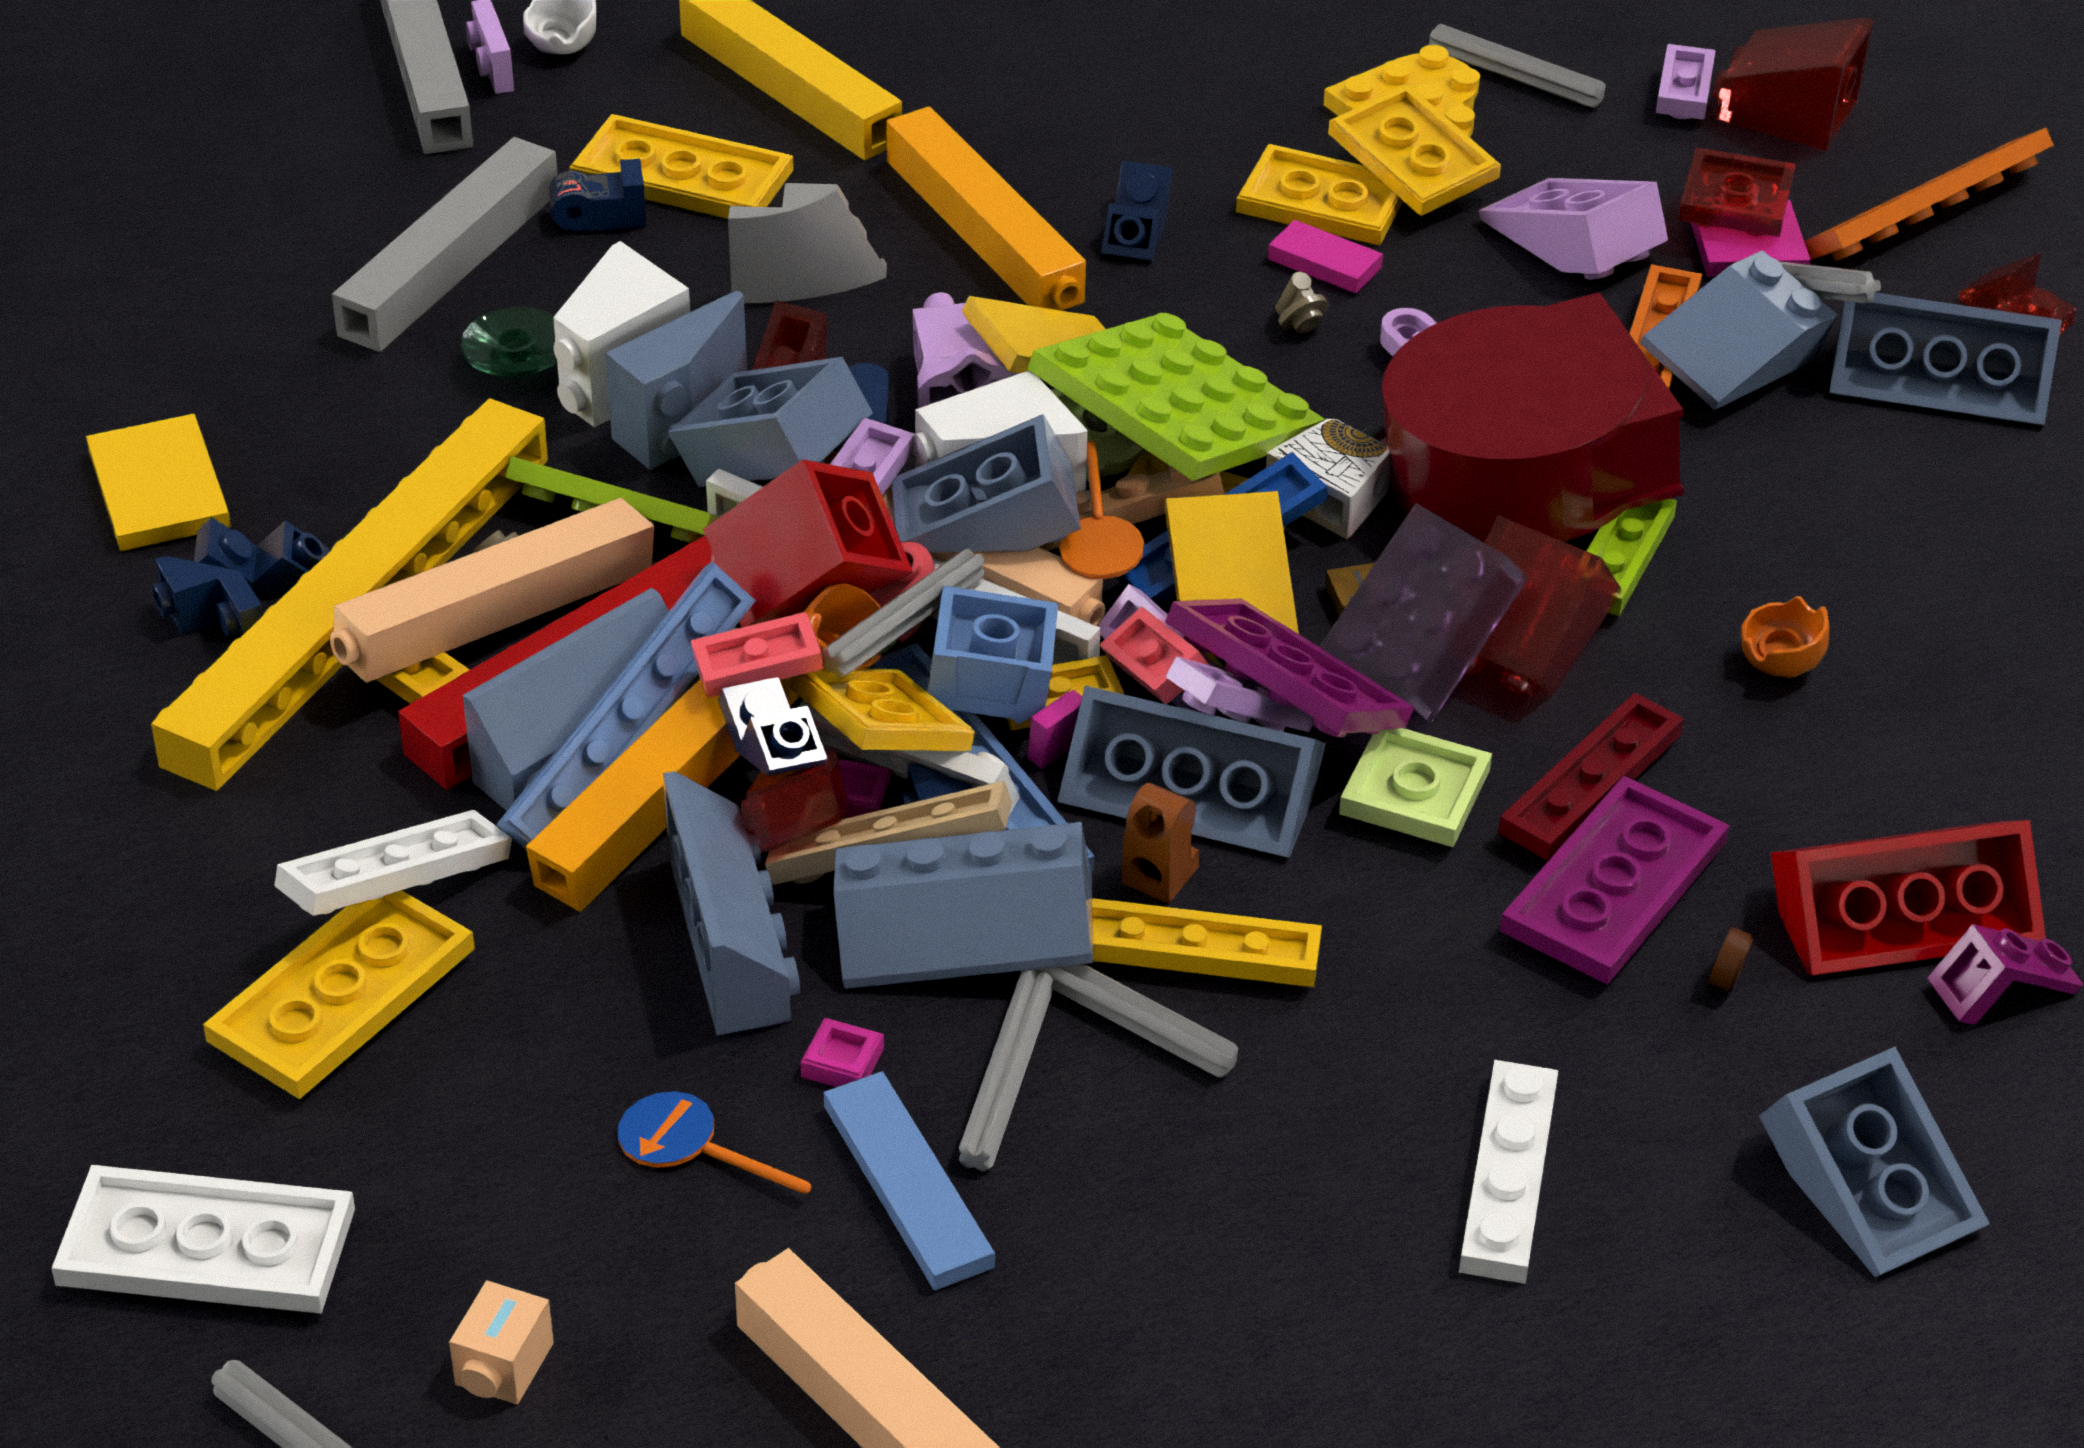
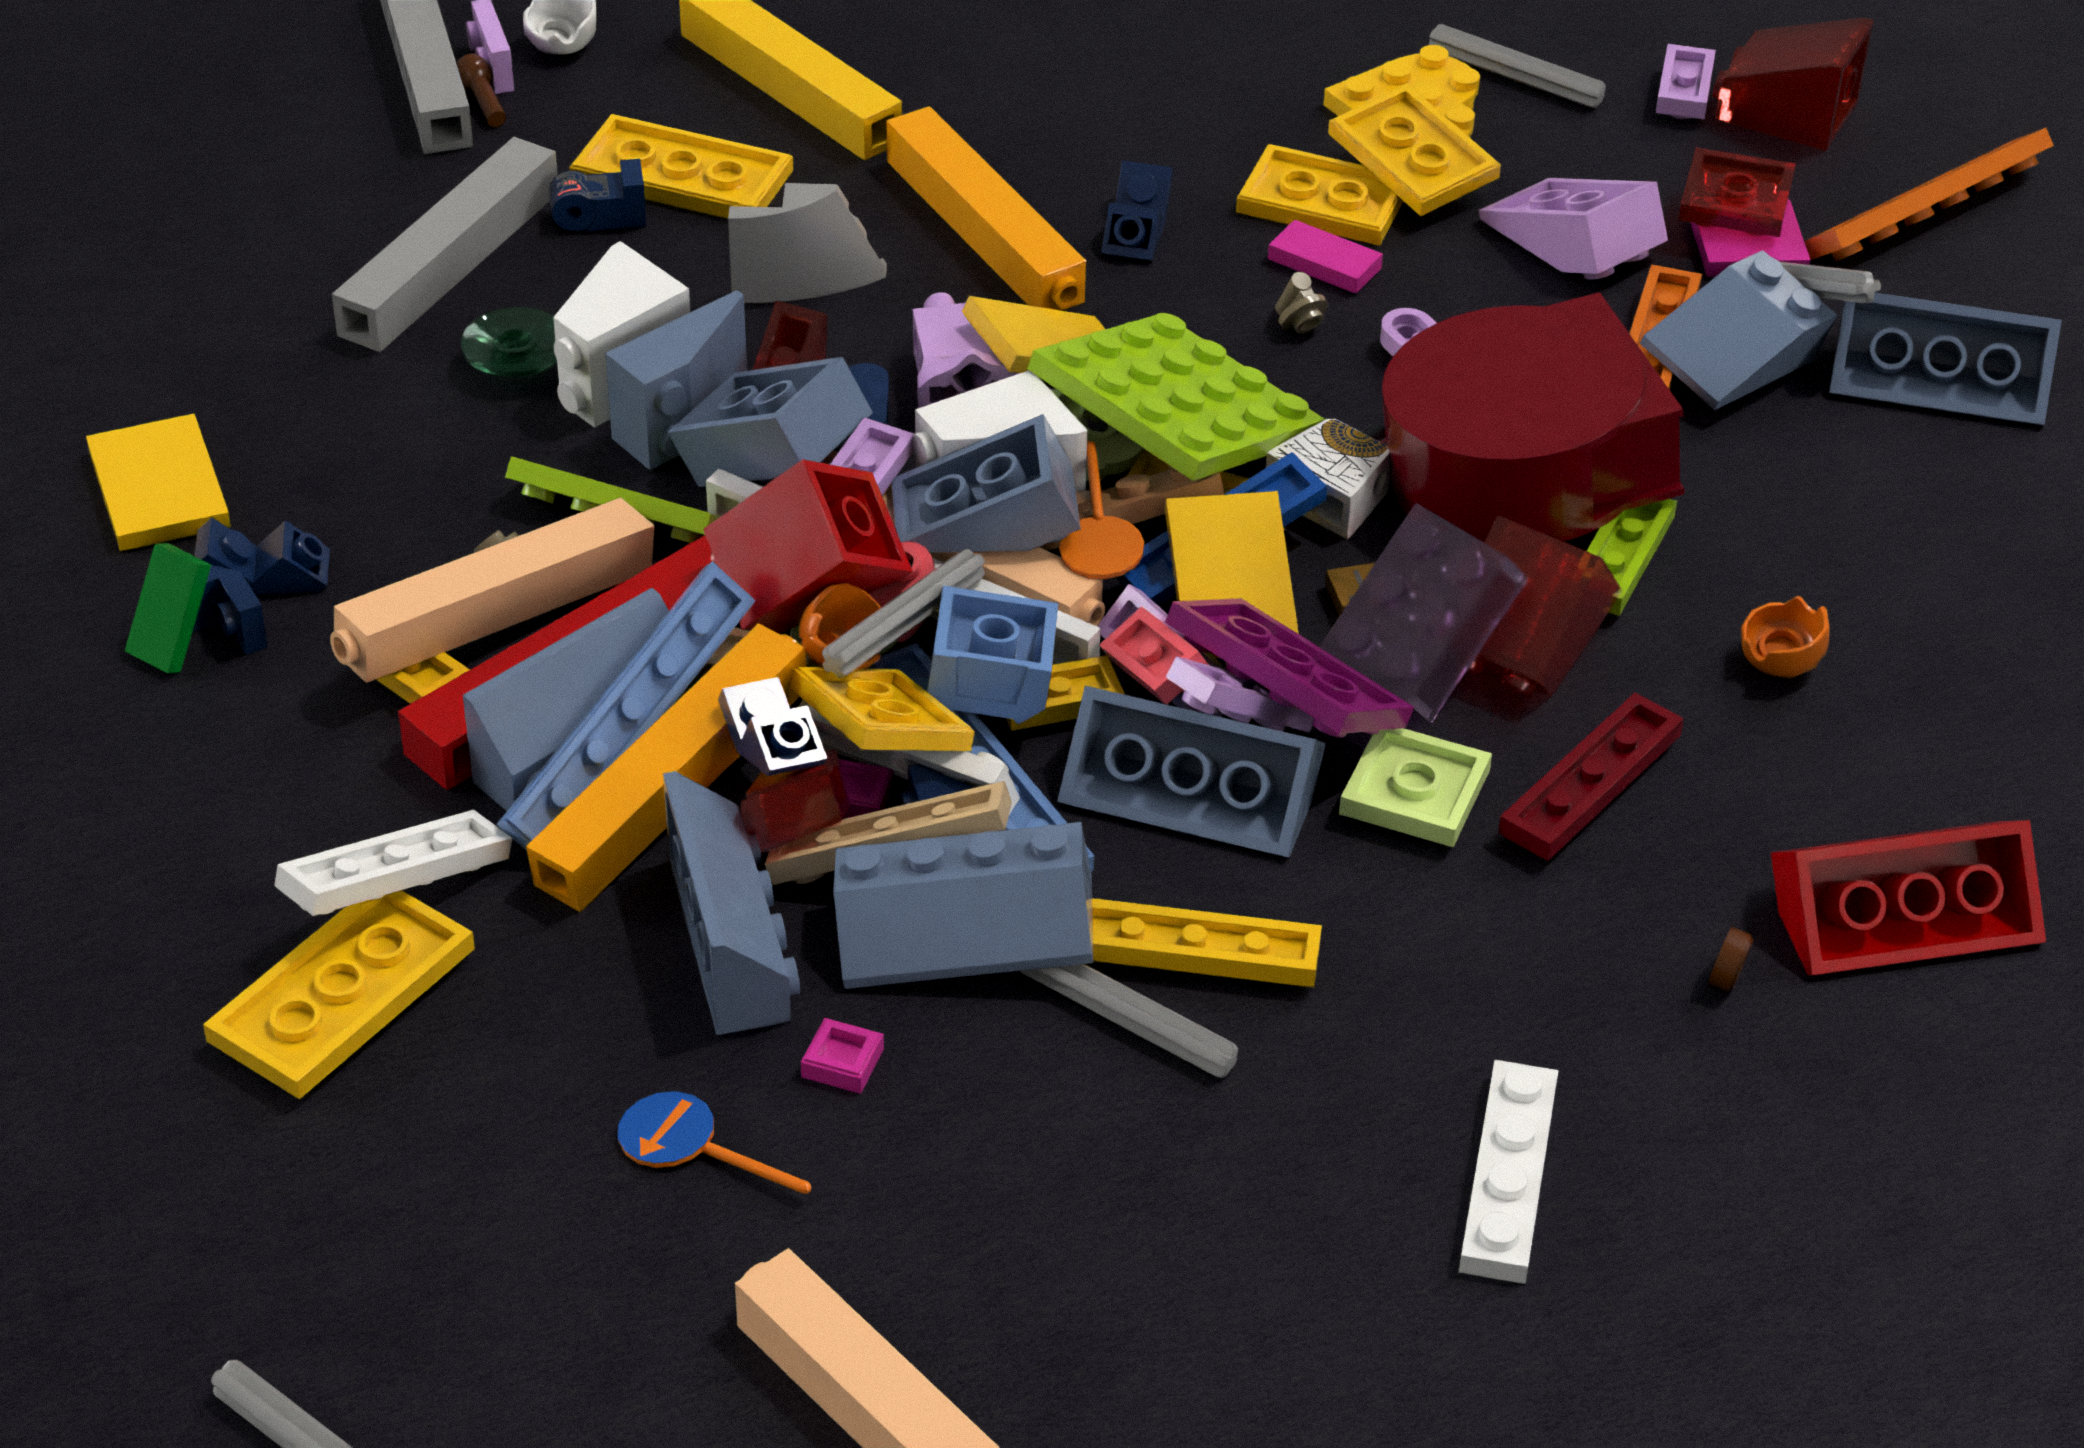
(167, 608): none -> green tile
(204, 1239): white plate -> none
(289, 649): yellow brick -> none
(476, 79): none -> reddish brown bar
(501, 1342): light nougat brick -> none
(757, 653): coral plate -> none
(909, 1181): medium blue tile -> none
(1006, 1070): light grey axle -> none
(1053, 729): dark pink tile -> none
(1159, 832): dark orange leg -> none
(1614, 879): magenta plate -> none
(1875, 1162): sand blue slope -> none
(1989, 961): magenta bracket -> none
(2014, 291): clear red slope -> none

